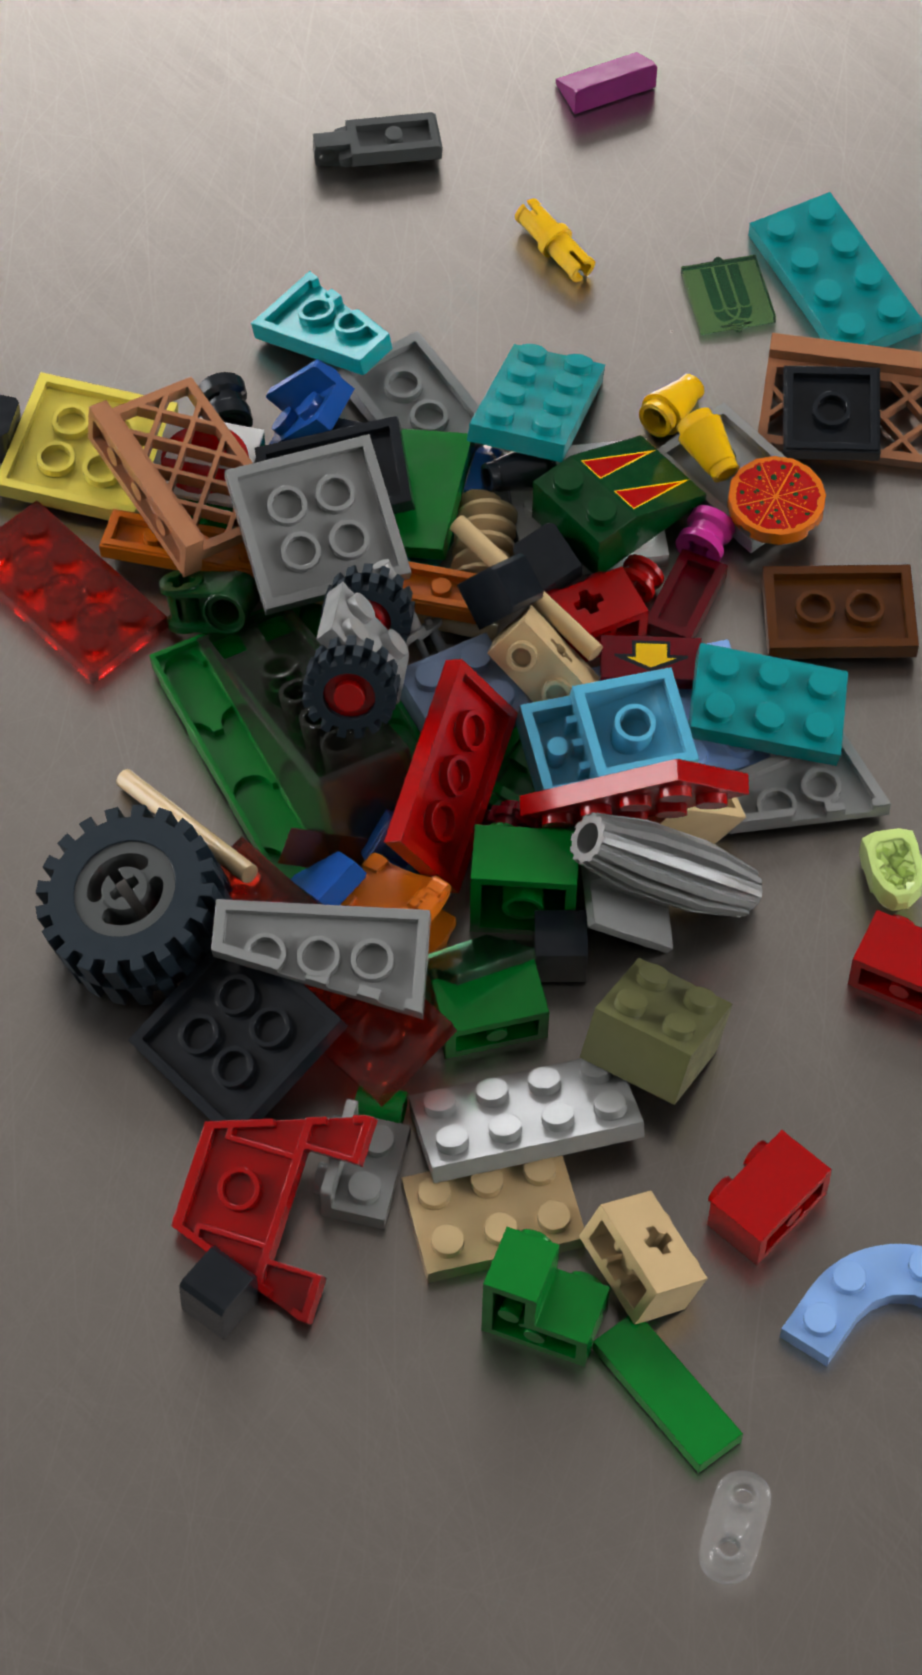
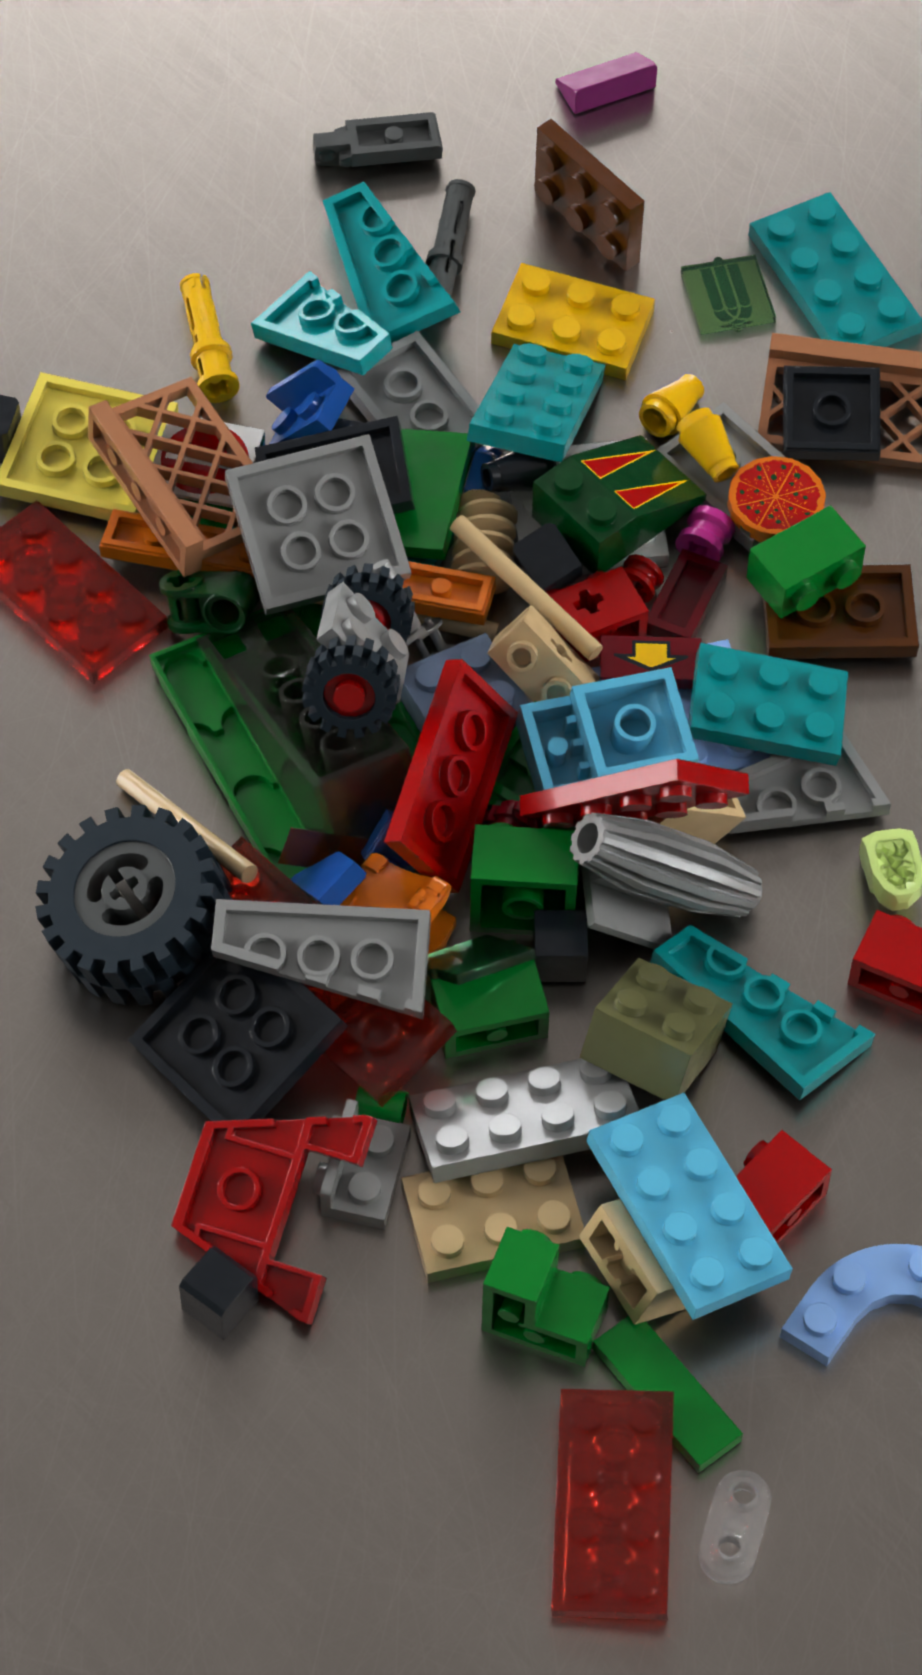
(210, 352): none -> yellow pin
(229, 398): black wheel -> none
(383, 266): none -> teal wing
(446, 257): none -> dark grey pin
(501, 590): black piece -> none
(554, 240): yellow pin -> none
(574, 318): none -> yellow plate
(588, 195): none -> reddish brown plate
(613, 1504): none -> clear red plate
(689, 1205): none -> medium azure plate
(779, 1029): none -> teal wing
(806, 562): none -> green brick

